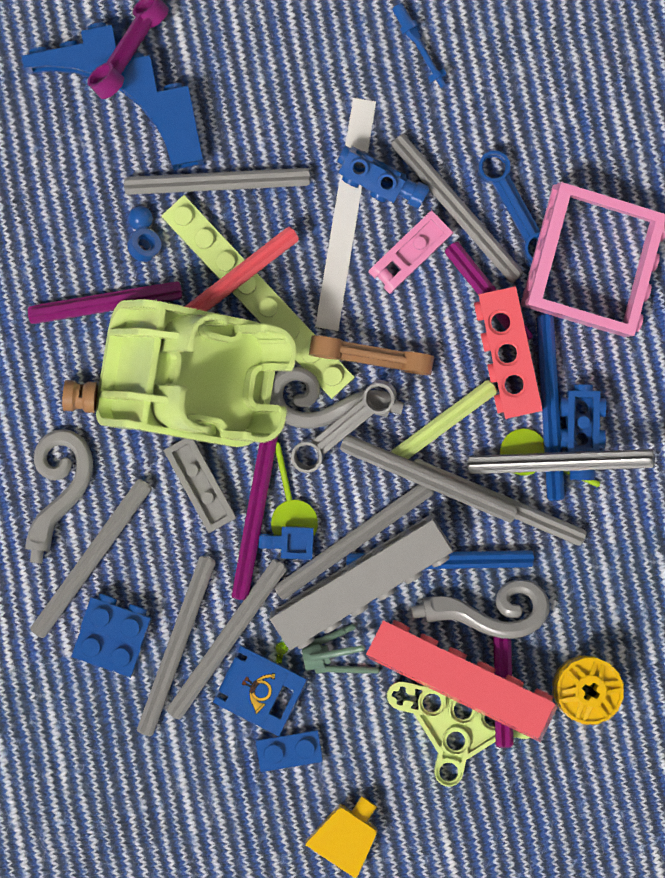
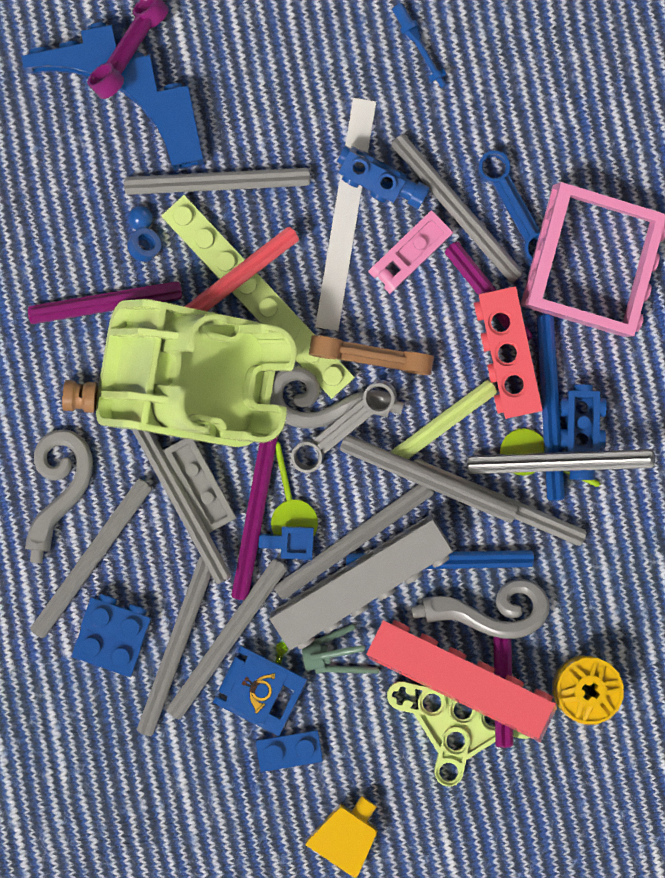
(183, 506): none -> light grey axle

